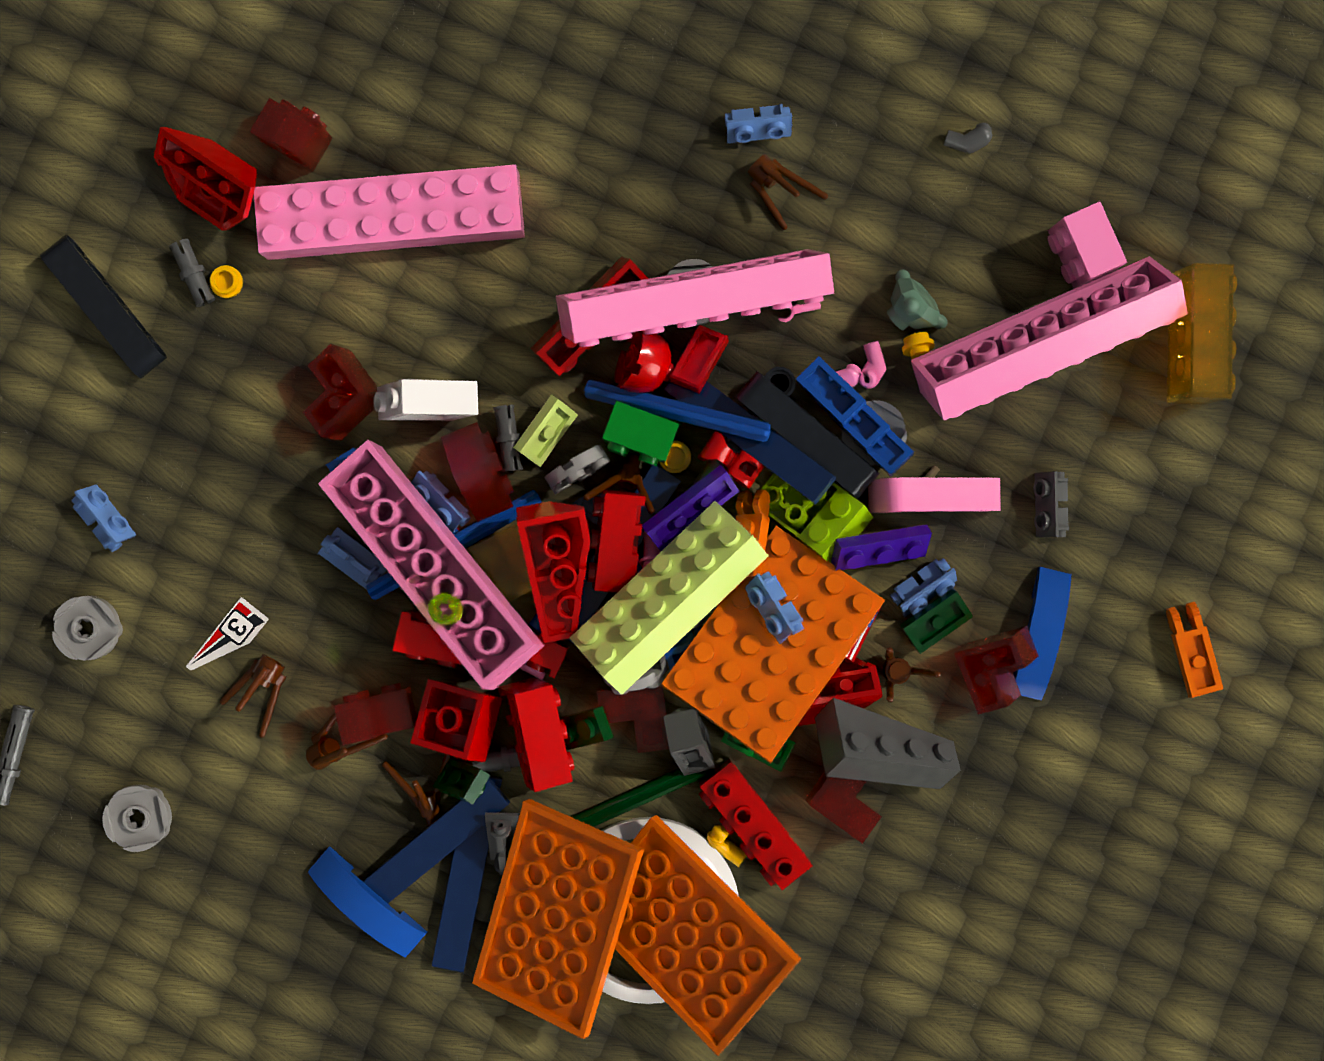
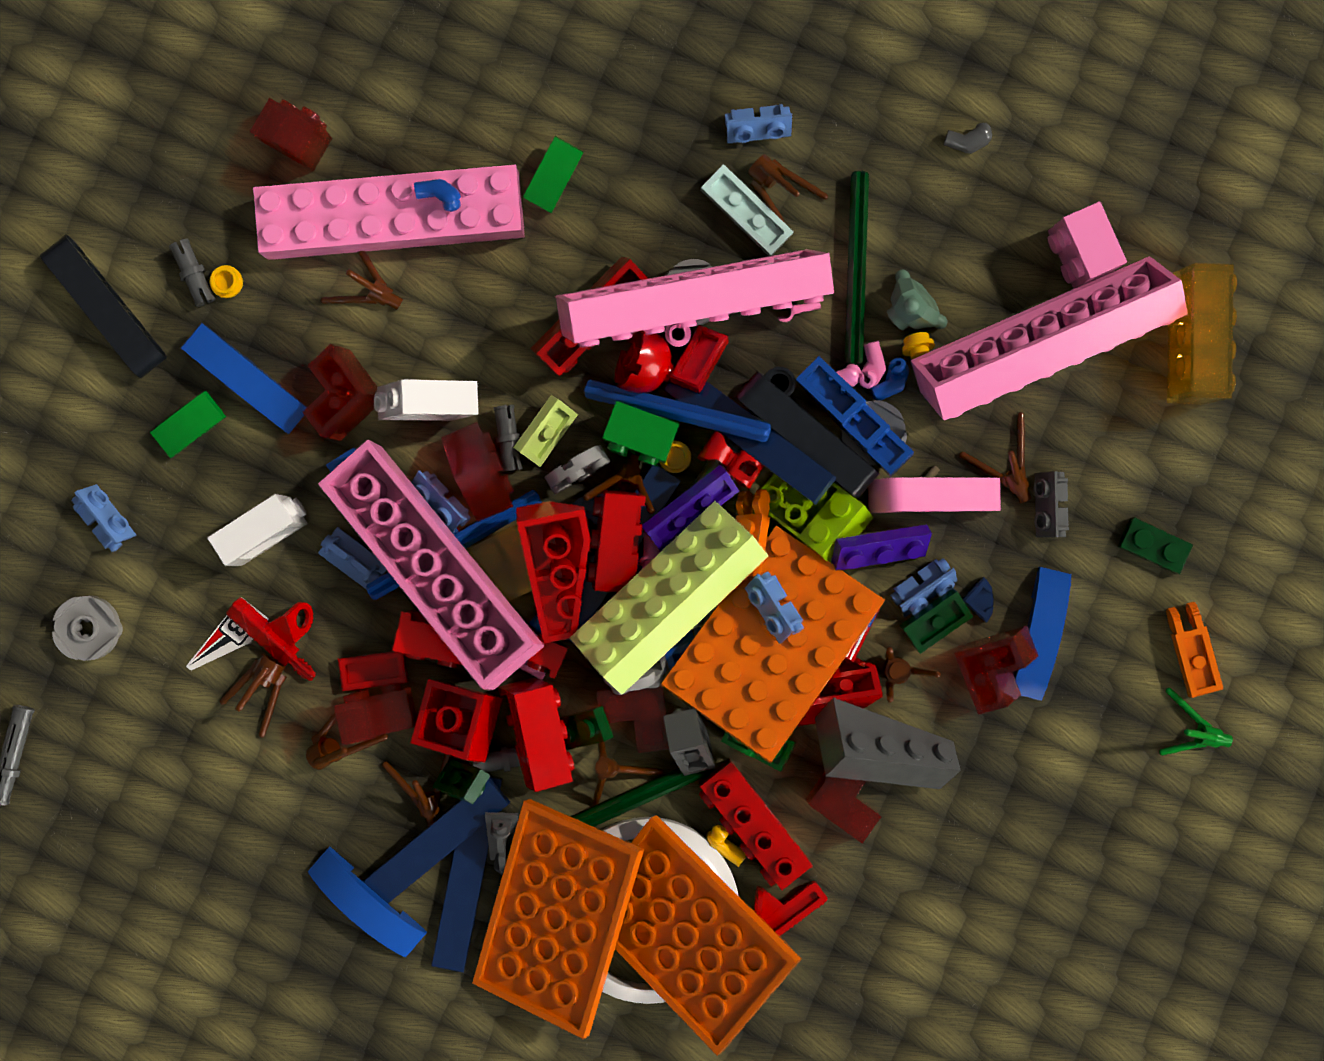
(126, 833): light grey plate -> none
(188, 424): none -> green slope
(206, 177): red wedge -> none
(244, 378): none -> blue slope
(258, 530): none -> white window
(278, 635): none -> red piece
(372, 670): none -> red tile
(378, 291): none -> reddish brown plant
(435, 612): clear neon green bush -> none
(440, 189): none -> blue arm
(553, 174): none -> green slope
(609, 768): none -> reddish brown plant
(680, 341): none -> bright pink pin
(746, 210): none -> light aqua plate
(785, 915): none -> red piece
(856, 267): none -> dark green axle
(894, 382): none -> blue arm
(980, 599): none -> dark blue tile
(1016, 477): none -> reddish brown plant
(1155, 545): none -> dark green plate
(1204, 735): none -> green plant

